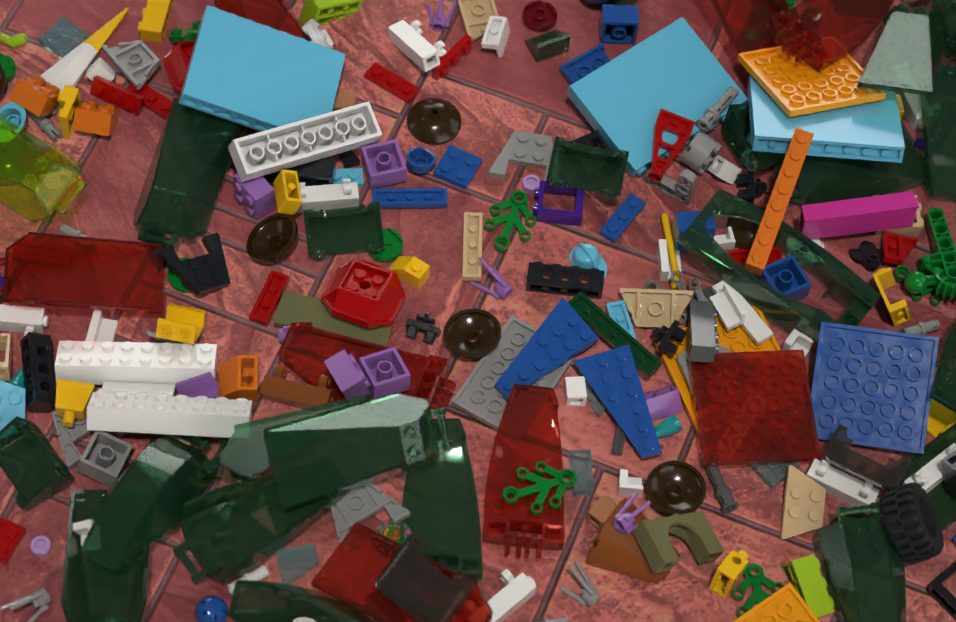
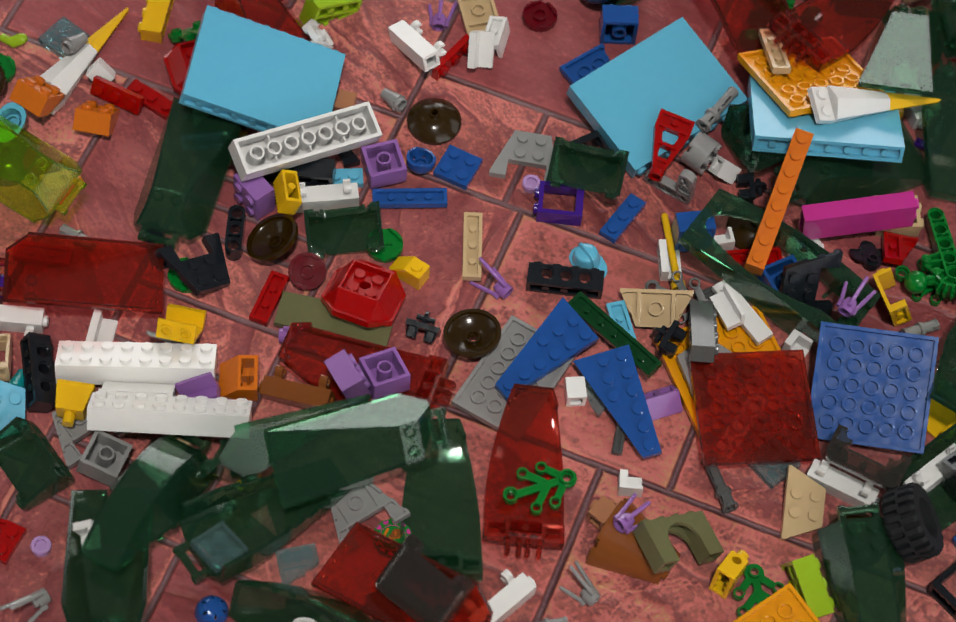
(46, 125): light grey pin -> none
(68, 101): yellow plate -> none
(73, 43): none -> light grey cone
(134, 61): light grey wing -> none
(218, 546): none -> clear light blue plate
(232, 240): none -> black beam
(256, 575): white pin -> none
(307, 271): none -> dark red tile
(392, 82): red plate -> none
(394, 99): none -> light grey cone
(481, 49): none -> white panel
(511, 218): green plant -> none
(548, 45): slope -> none
(581, 464): clear light blue panel -> none
(669, 426): teal cone -> none
(676, 478): dark brown dish -> none
(775, 55): none -> tan plate
(802, 279): none -> black wing
(839, 104): none -> white plate
(847, 307): none -> medium lavender plant

